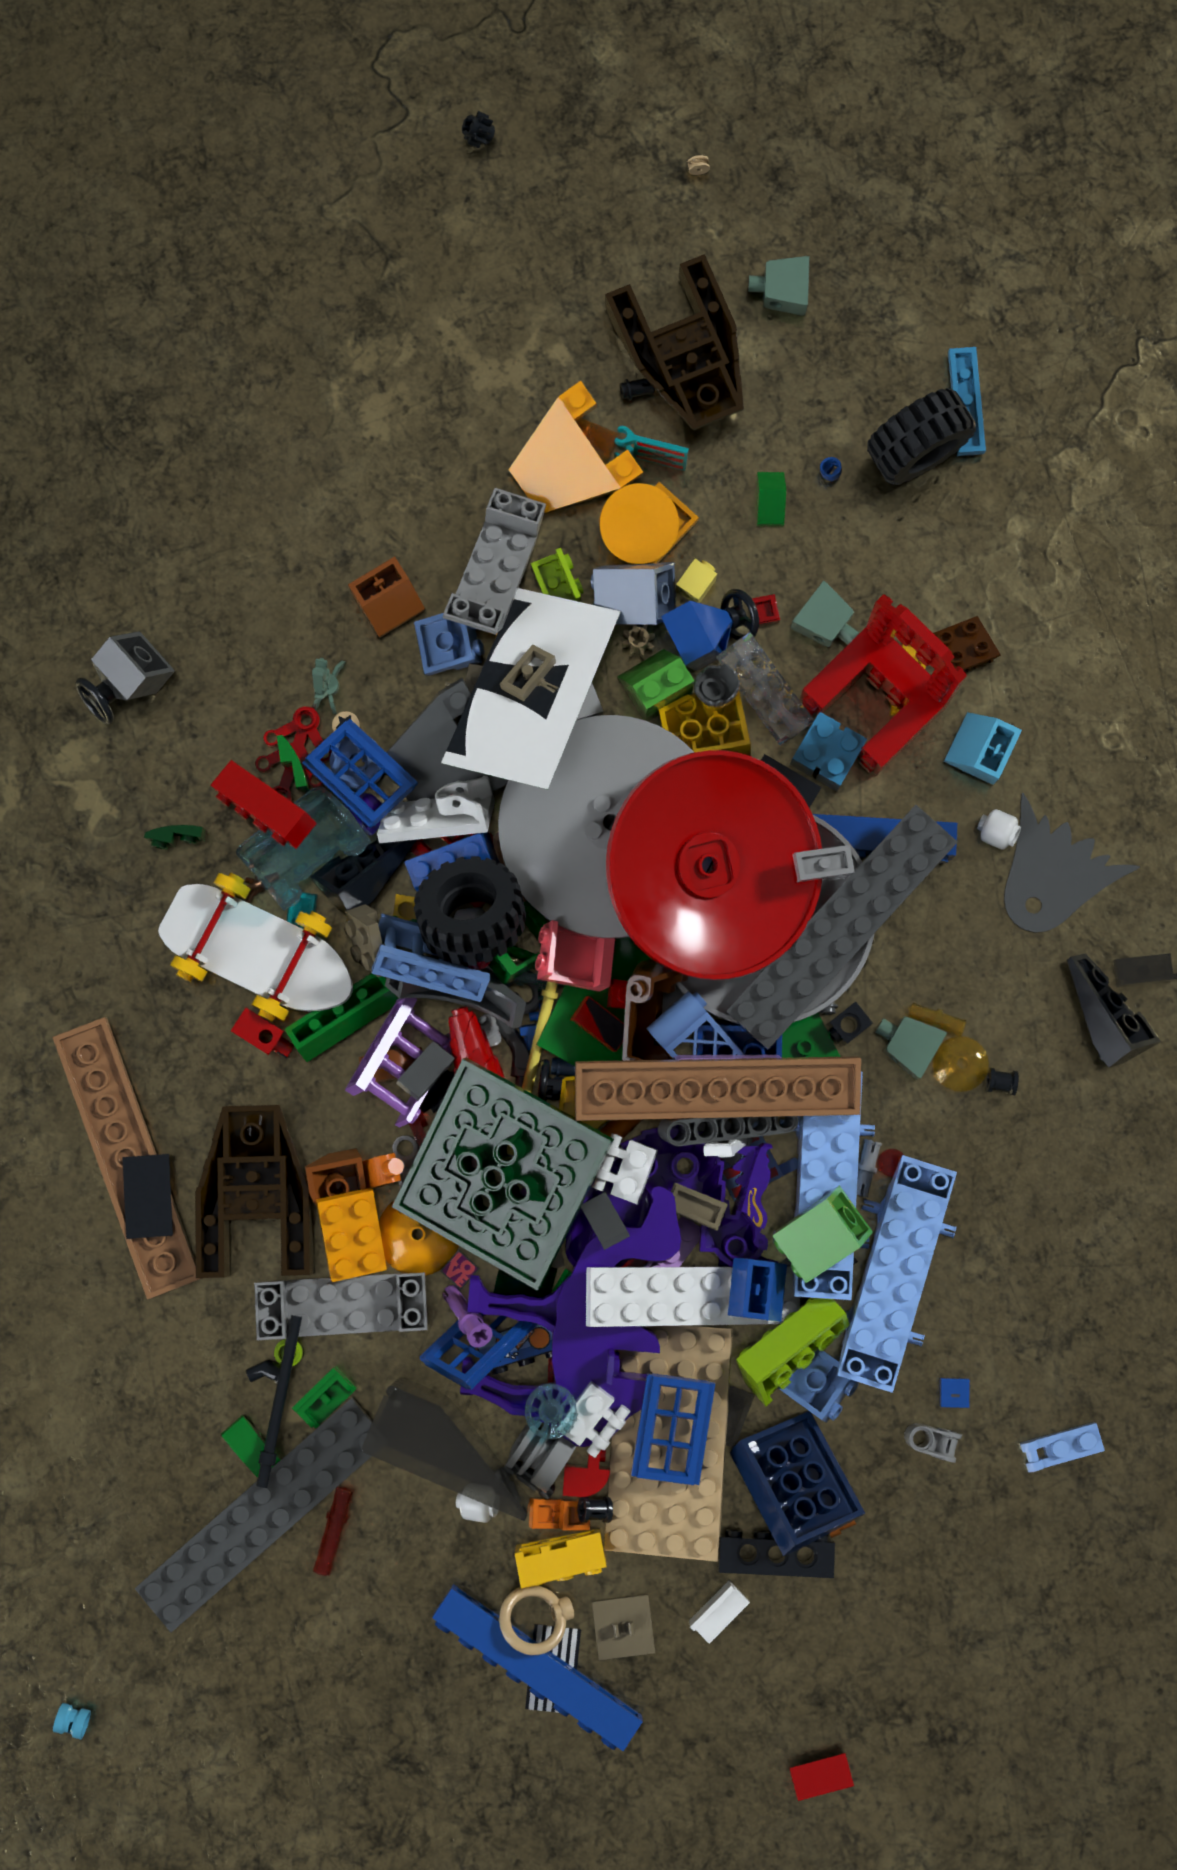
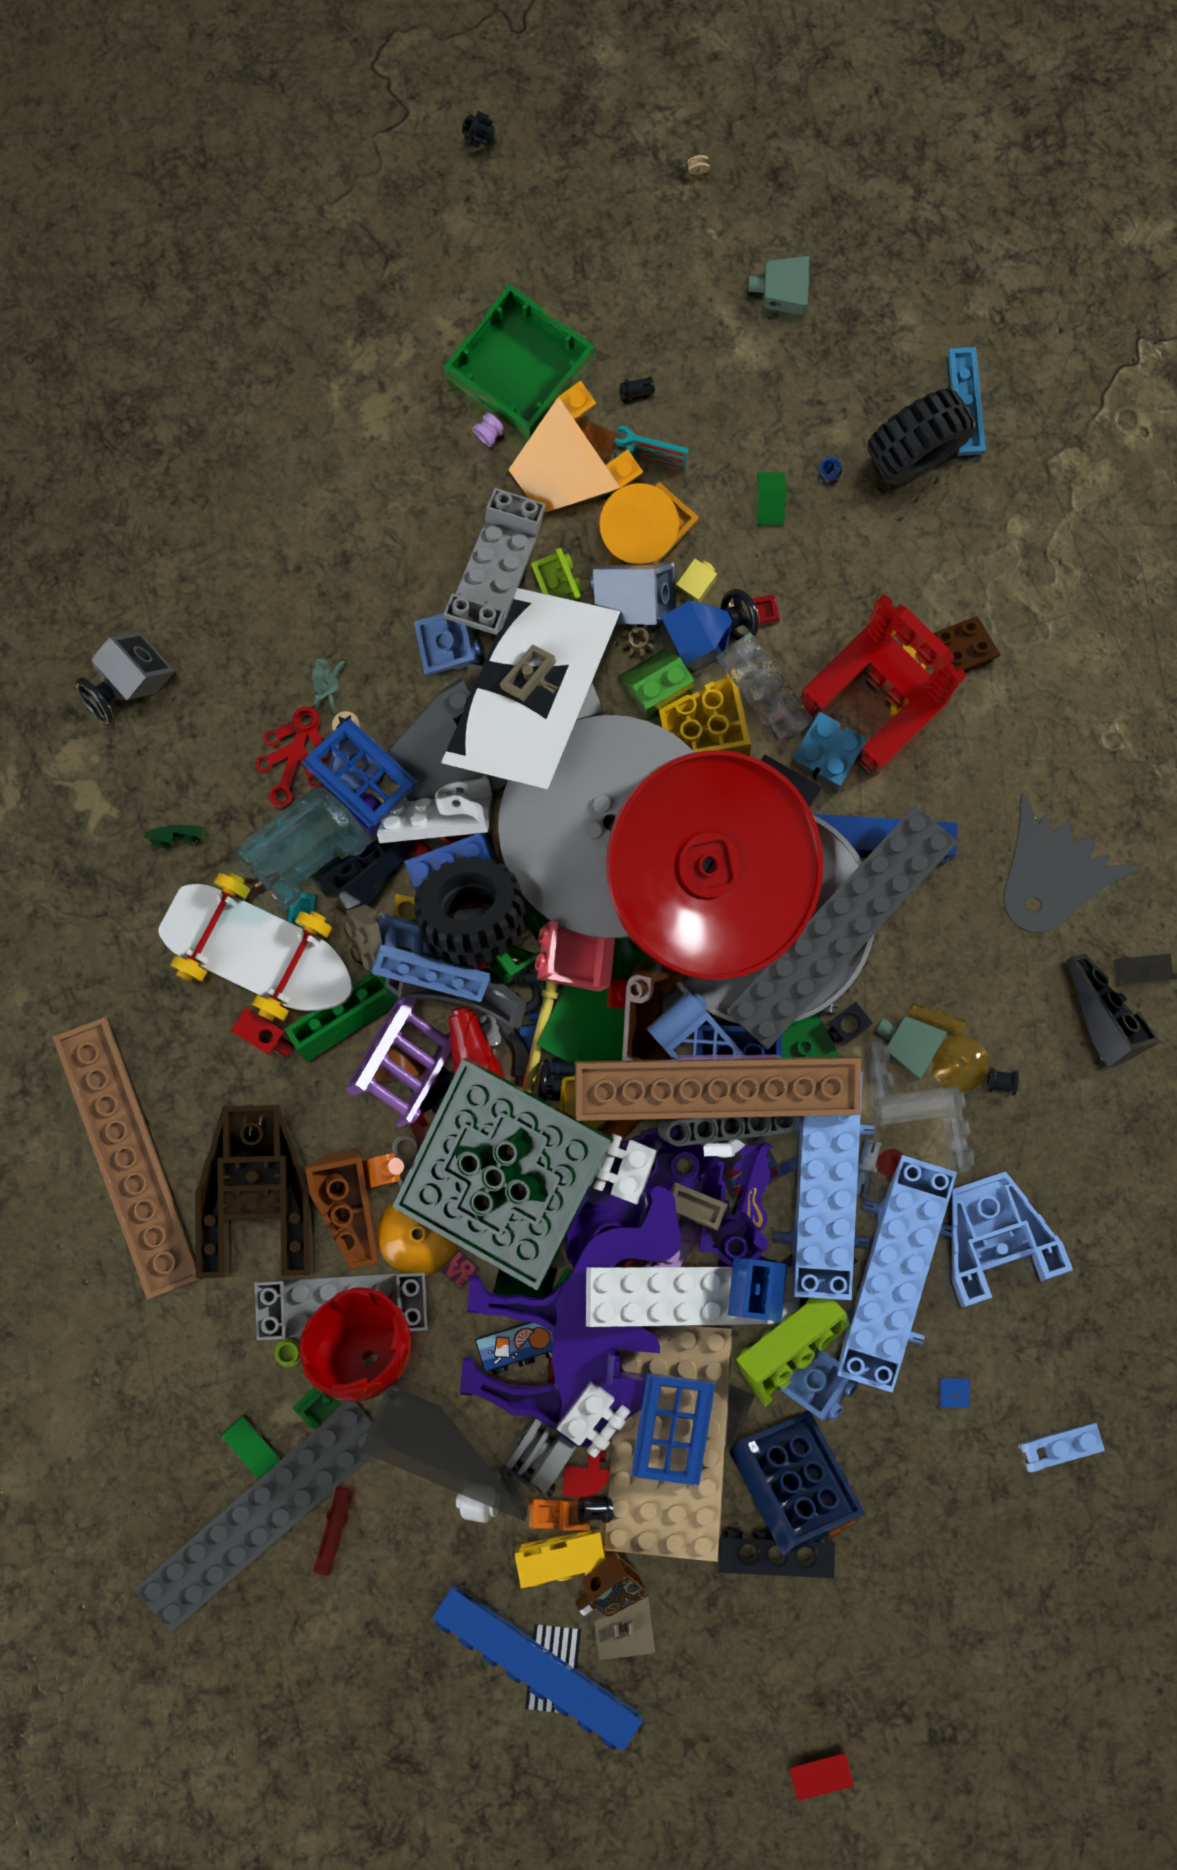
(71, 1721): medium azure wheel -> none
(147, 1196): black sticker -> none
(263, 804): red brick -> none
(266, 1368): black arm -> none
(268, 1456): black bar -> none
(288, 759): green slope -> none
(343, 1338): none -> red piece
(351, 1234): light orange plate -> none
(386, 597): dark orange slope -> none
(425, 1071): dark grey tile -> none
(471, 1324): medium lavender pin -> none
(487, 1362): blue piece -> none
(488, 429): none -> lavender wheel
(519, 361): none -> green tile
(551, 1411): clear light blue wheel -> none
(560, 1609): tan piece -> none
(599, 1023): tile -> none
(604, 1220): dark grey tile -> none
(611, 1587): none -> reddish brown torso
(691, 359): dark brown wedge -> none
(717, 685): dark grey hair -> none
(718, 1612): white panel -> none
(822, 1235): bright green slope -> none
(824, 864): light grey plate -> none
(825, 618): sand green torso -> none
(919, 1106): none -> clear bracket
(937, 1443): light grey piece -> none
(982, 746): medium azure slope -> none
(996, 1227): none -> light blue wedge
(999, 829): white head -> none

